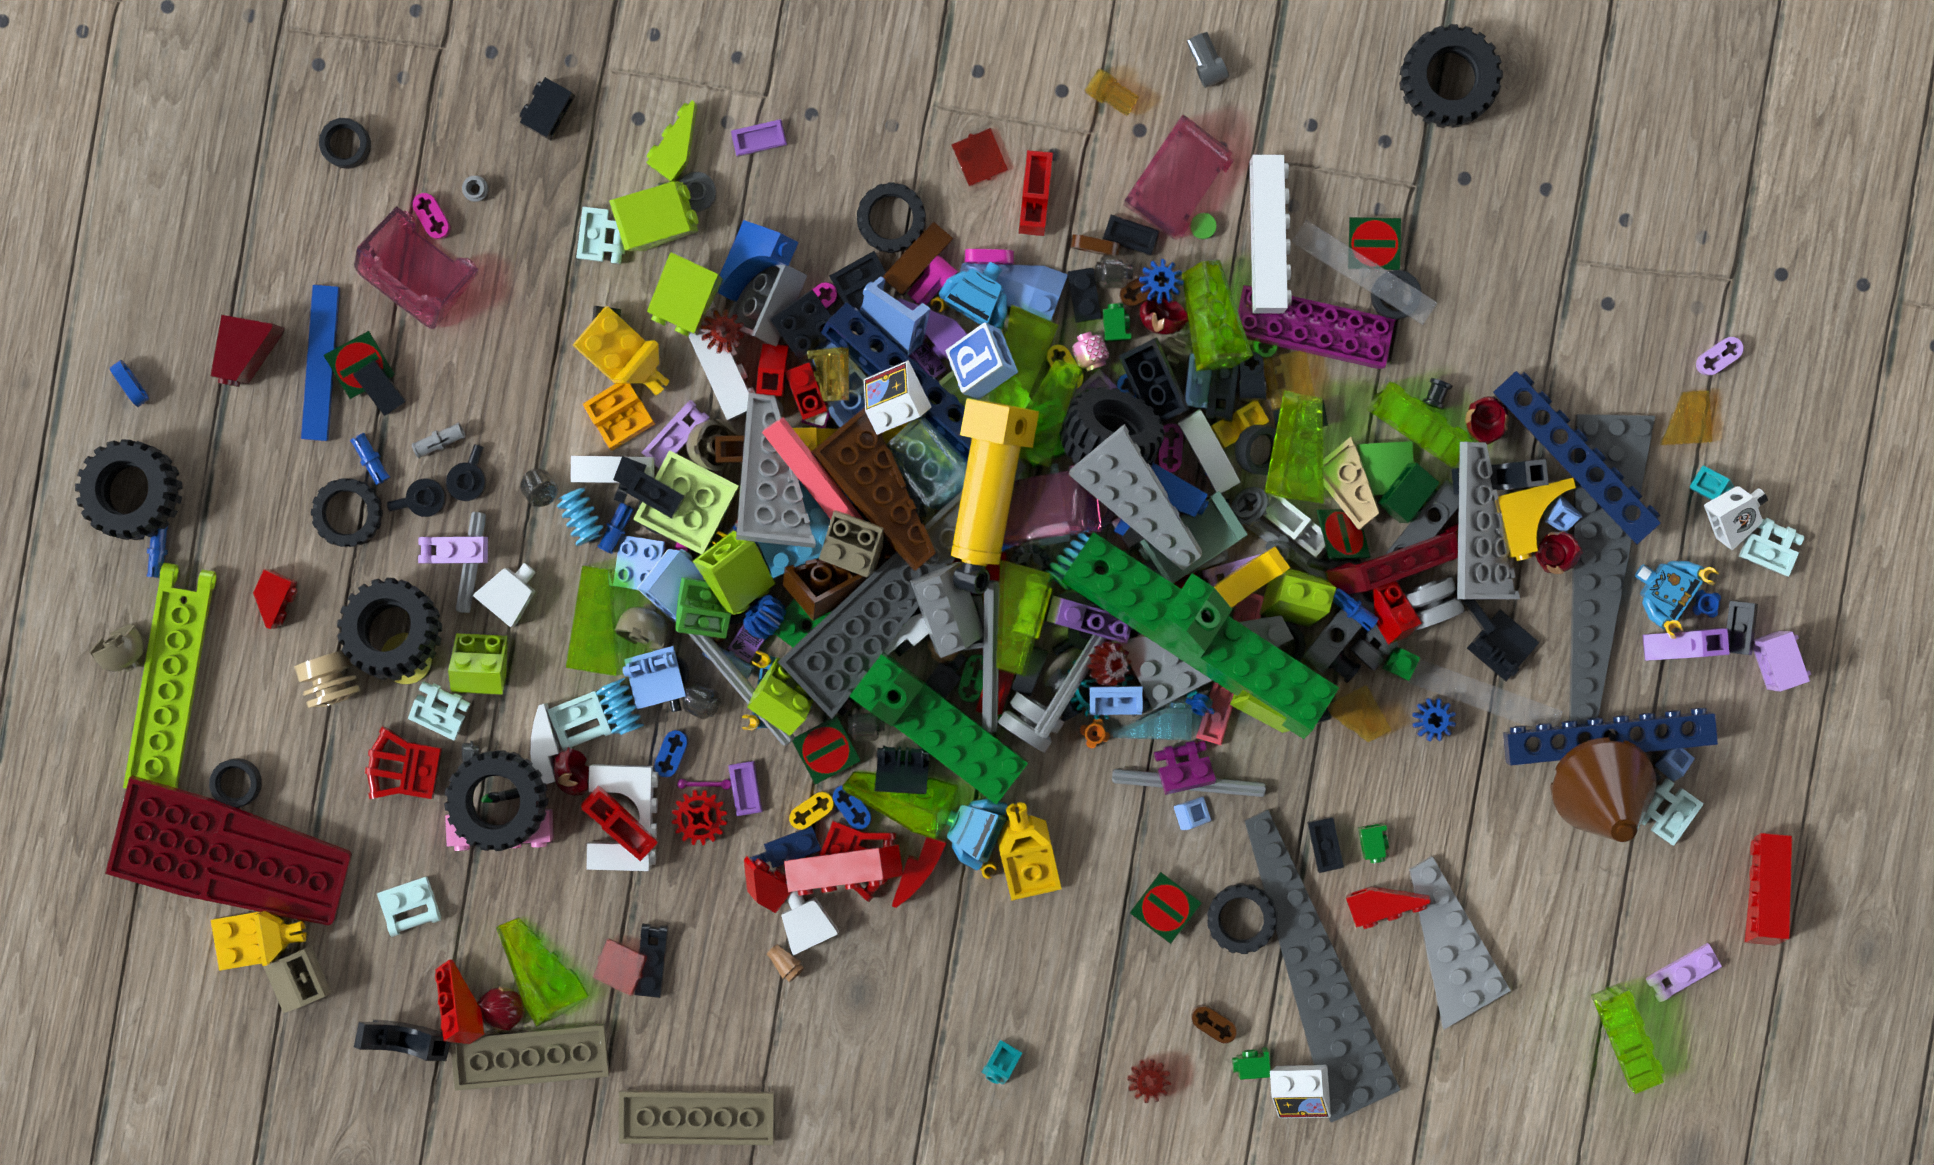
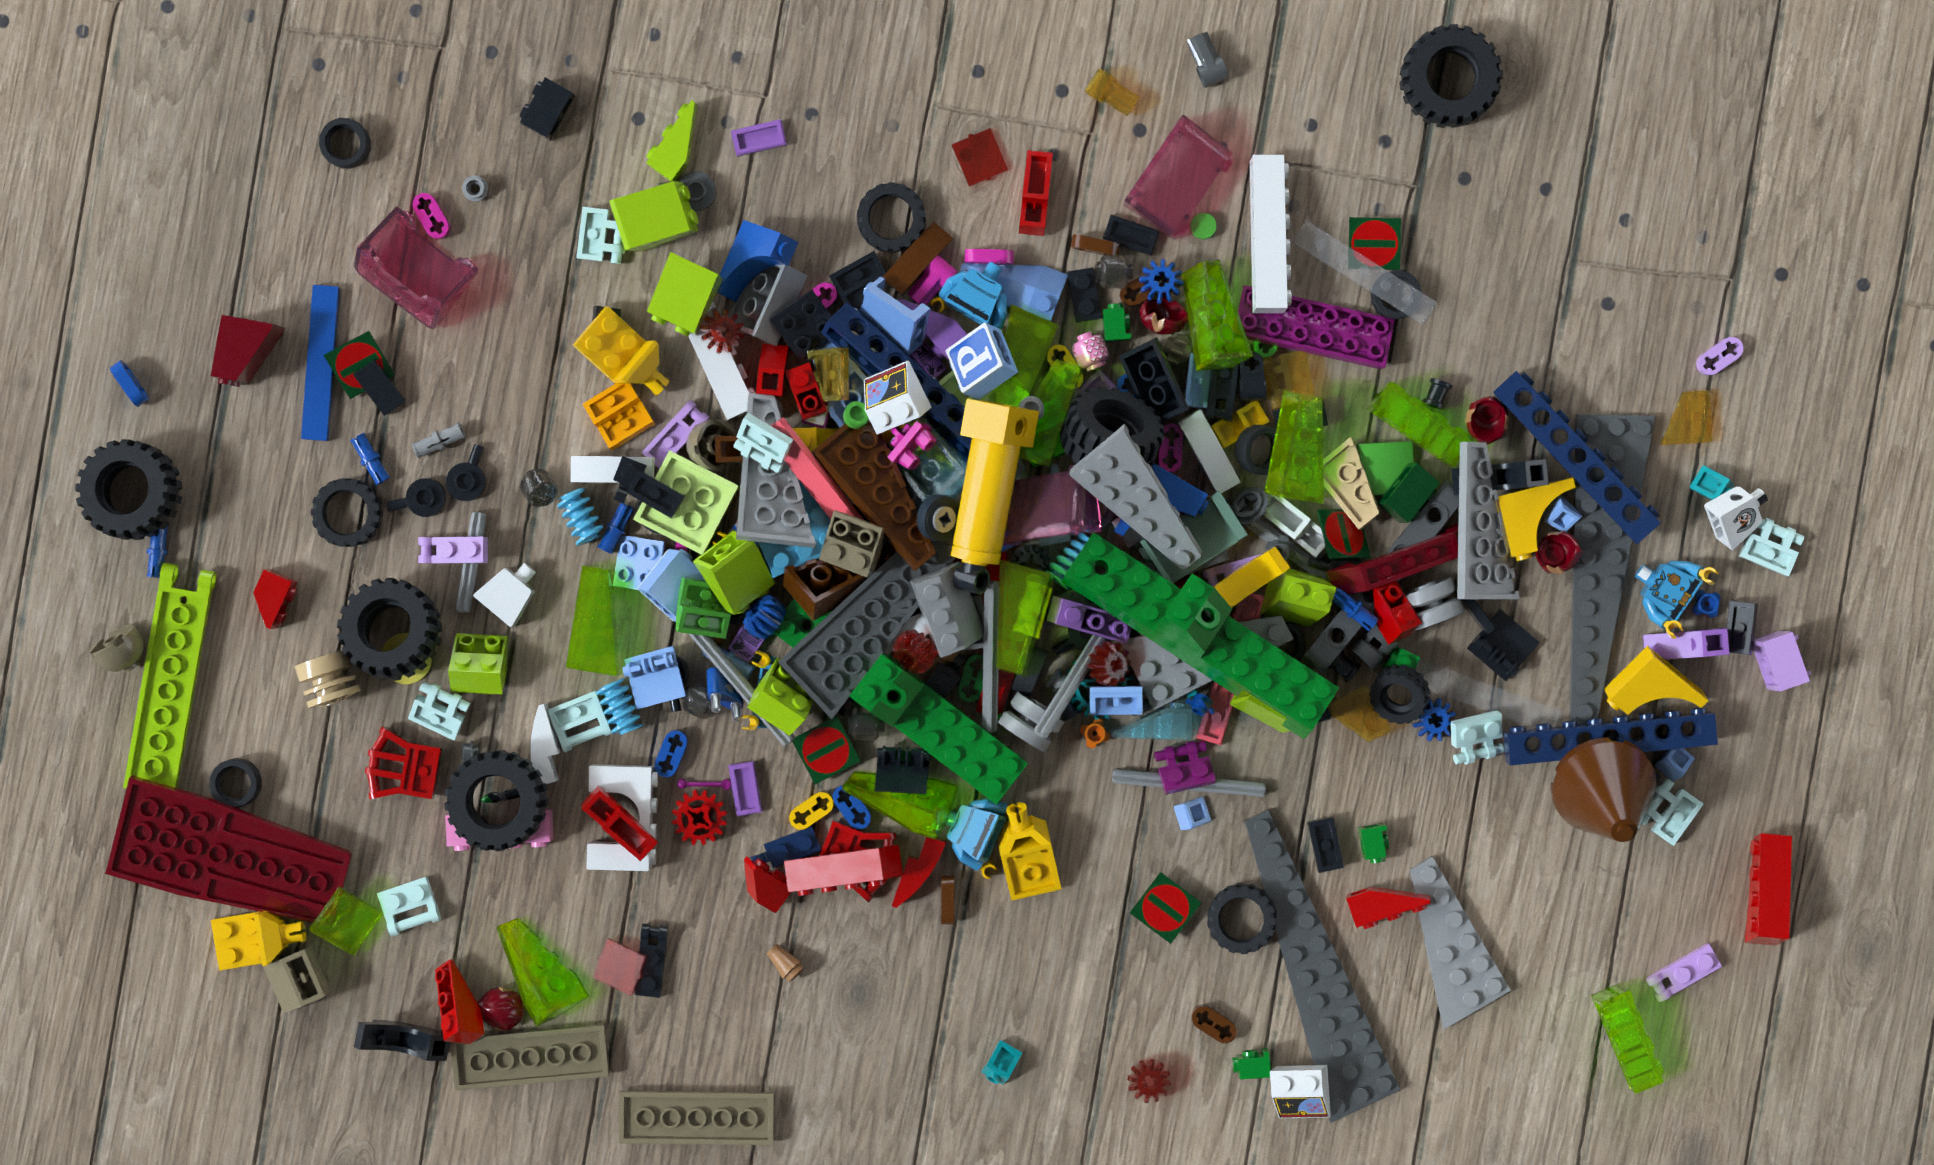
(346, 921): none -> clear neon green plate
(571, 772): dark red hair -> none
(643, 626): dark tan cylinder -> none
(723, 693): none -> blue piece
(762, 443): none -> light aqua plate
(806, 923): white torso -> none
(855, 415): none -> bright green tile
(908, 440): none -> dark pink hips
(914, 651): none -> clear red gear
(938, 517): none -> black wheel
(947, 900): none -> reddish brown beam
(1033, 403): none -> light grey plate
(1408, 678): none -> black tyre
(1474, 730): none -> light aqua plate
(1649, 679): none -> yellow arch

